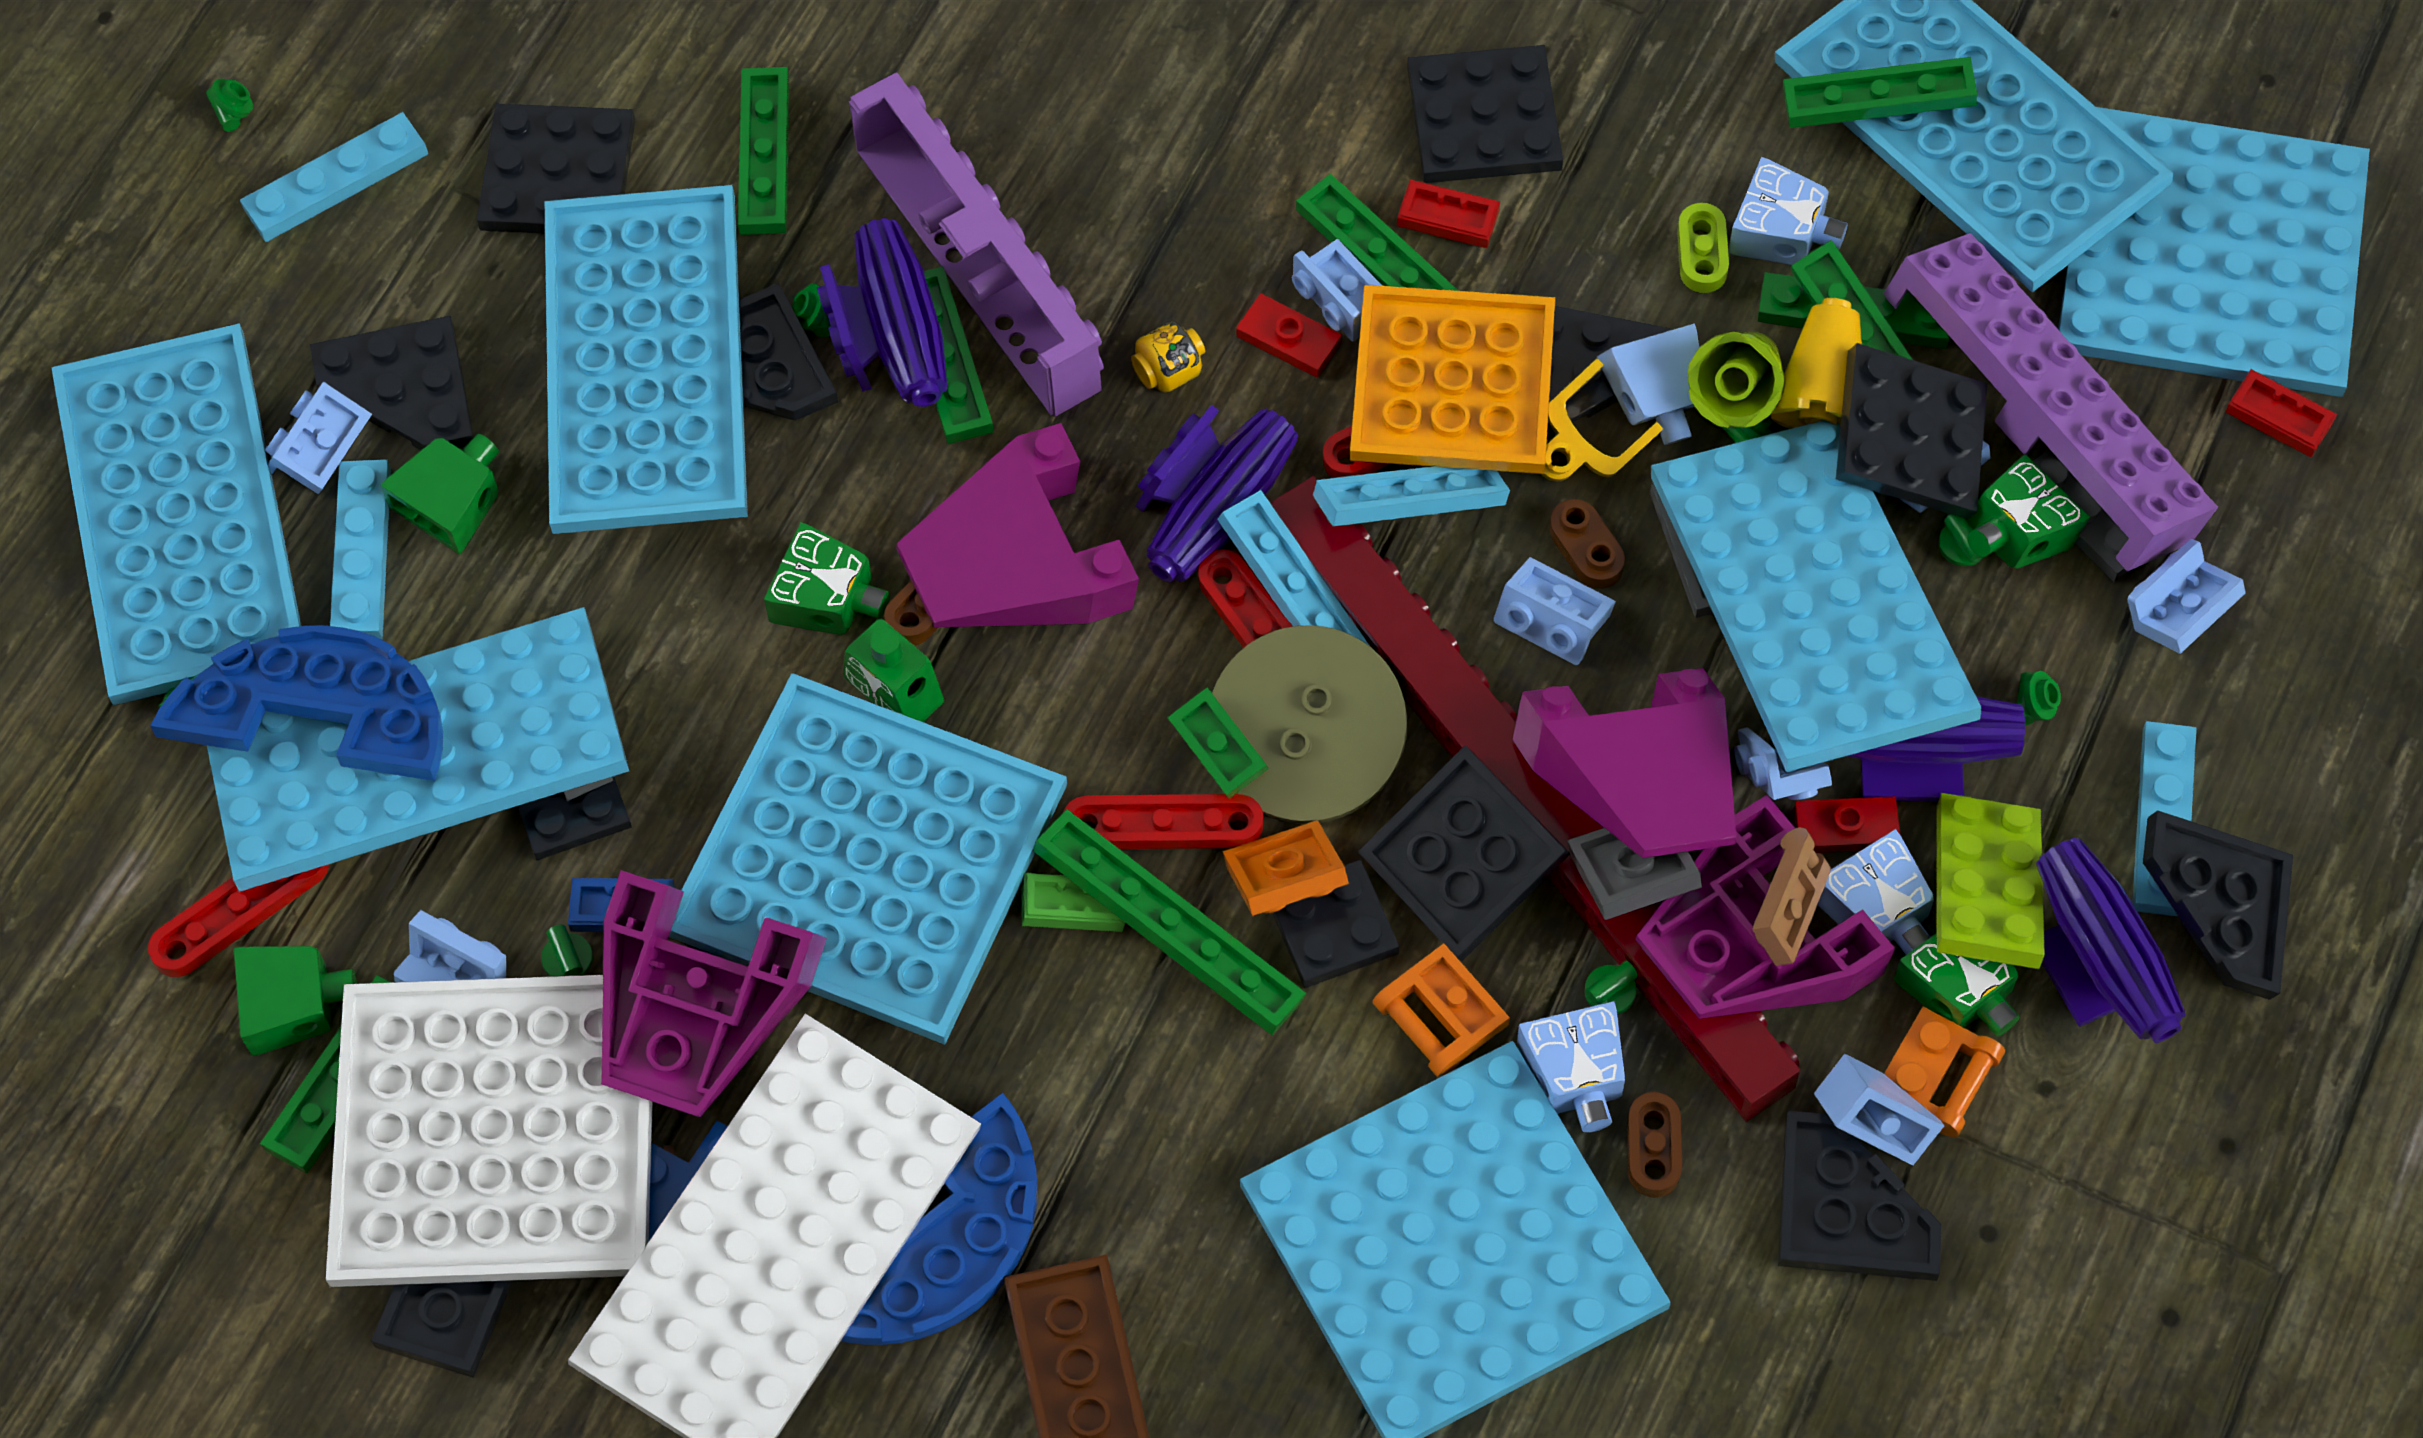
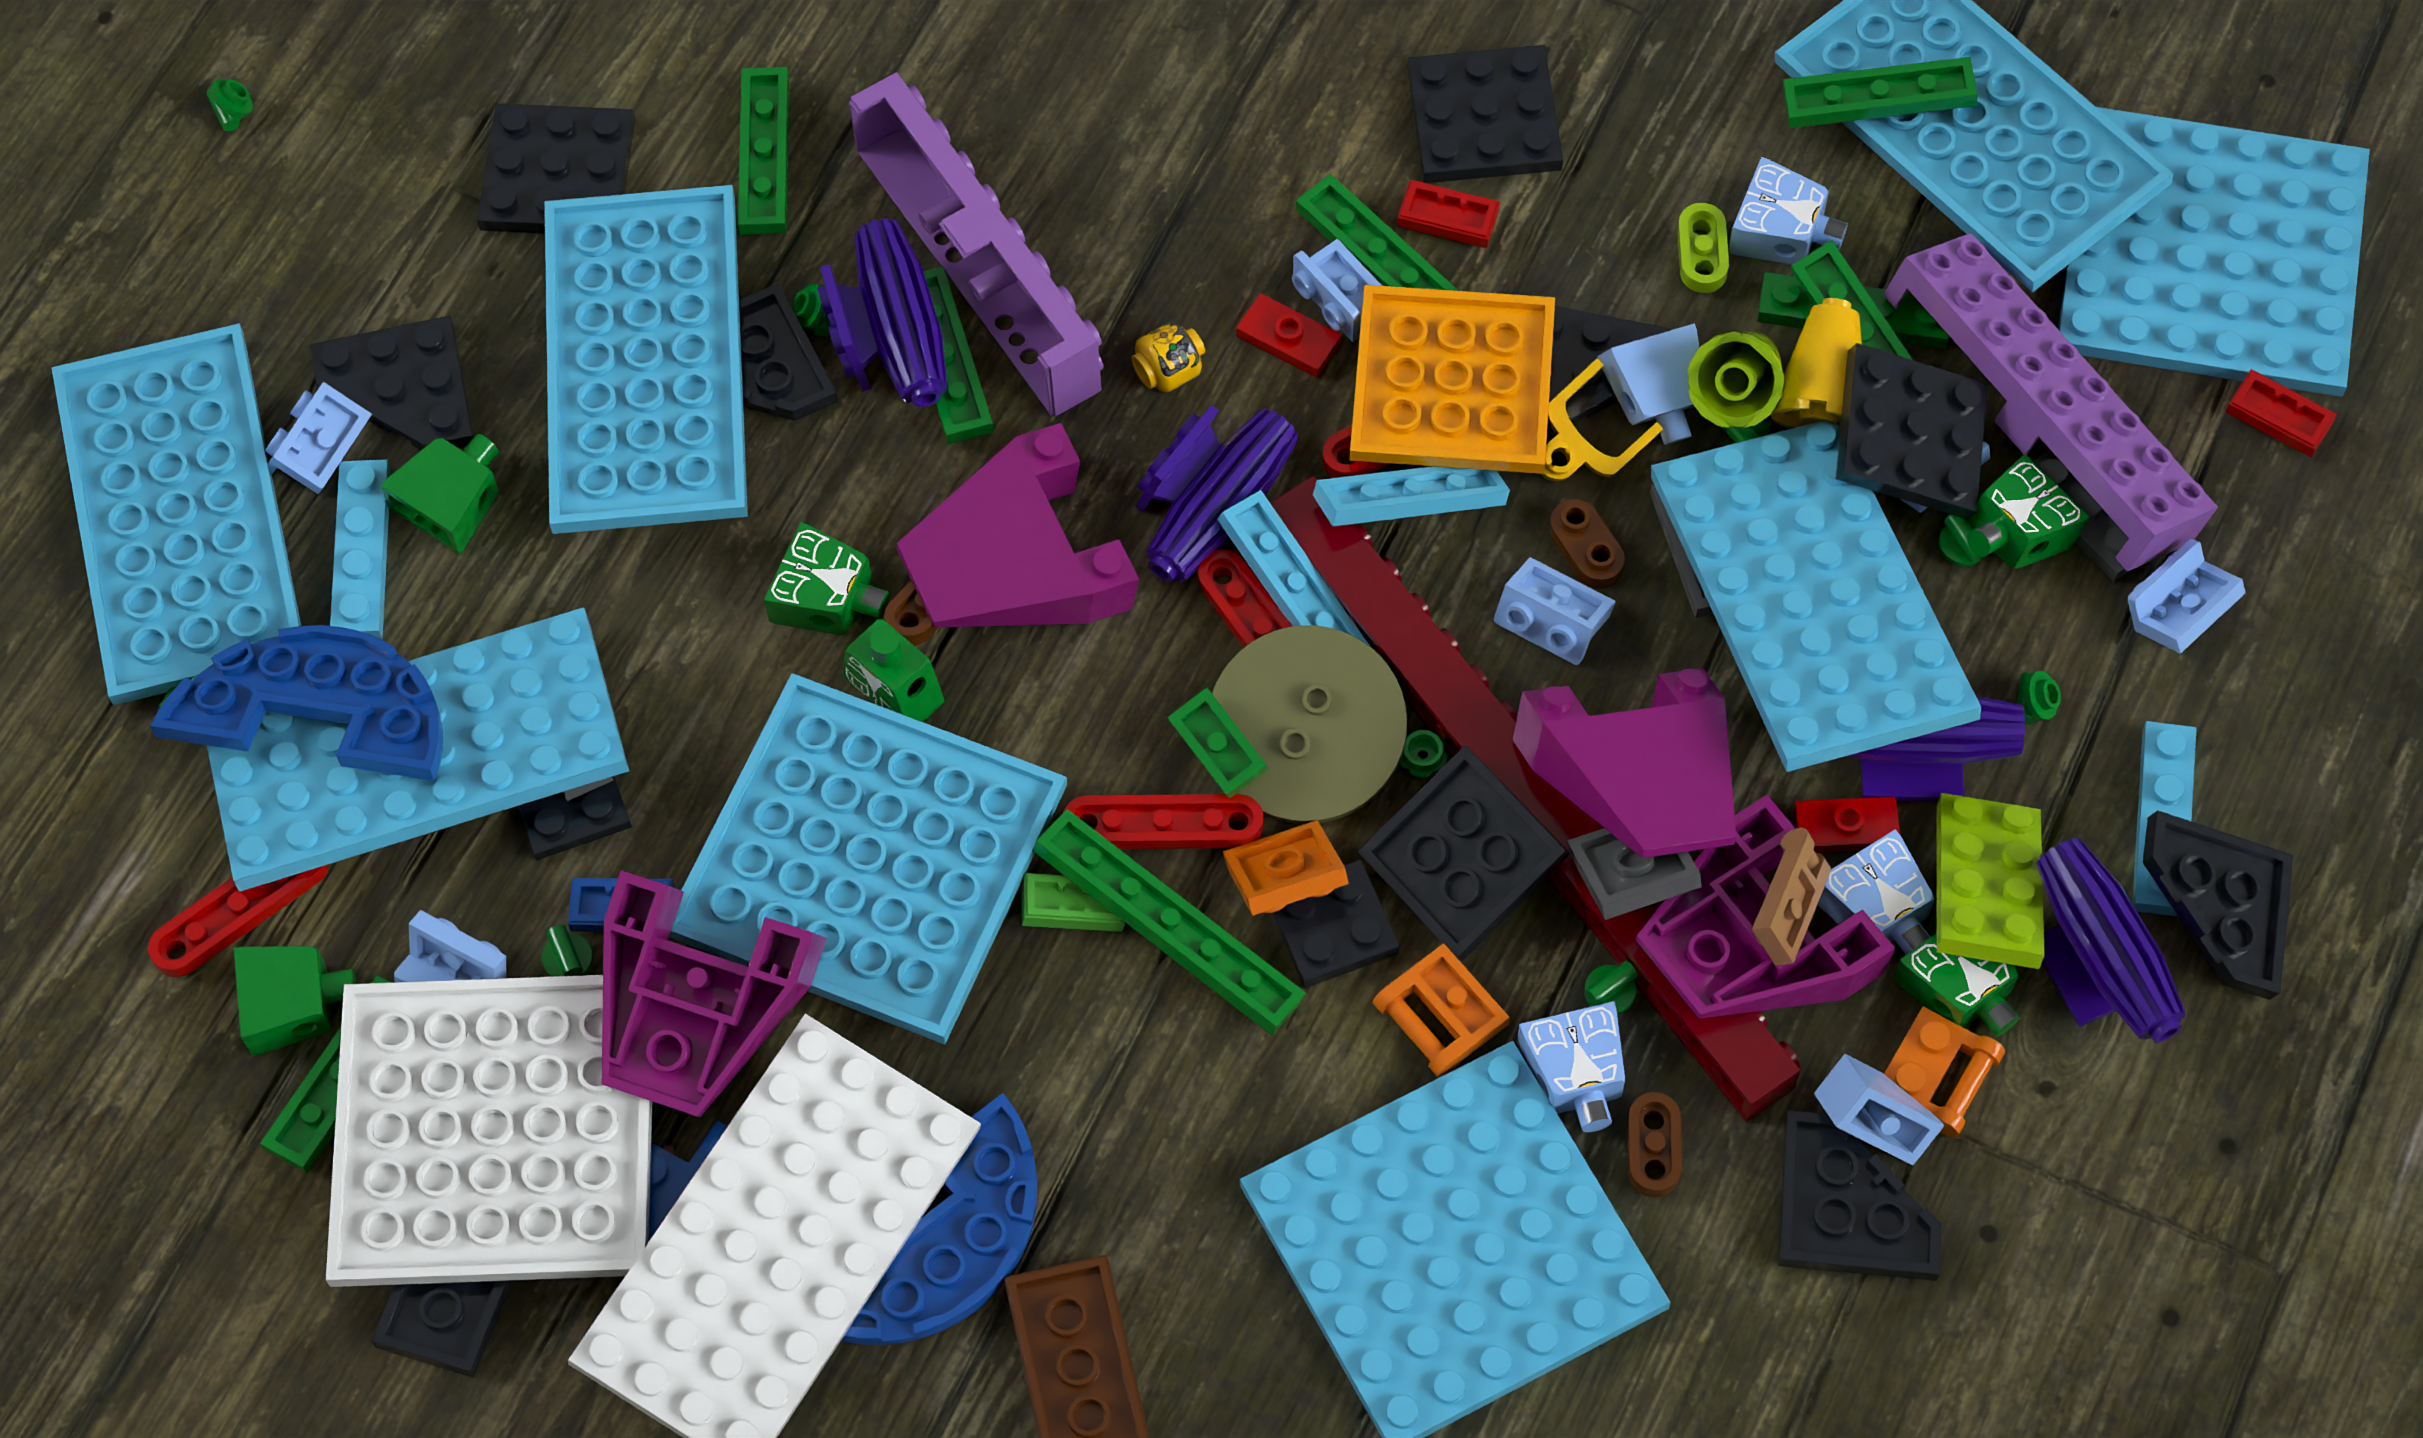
(334, 177): medium azure plate -> none
(1425, 742): none -> green plate
(1767, 771): light blue bracket -> none

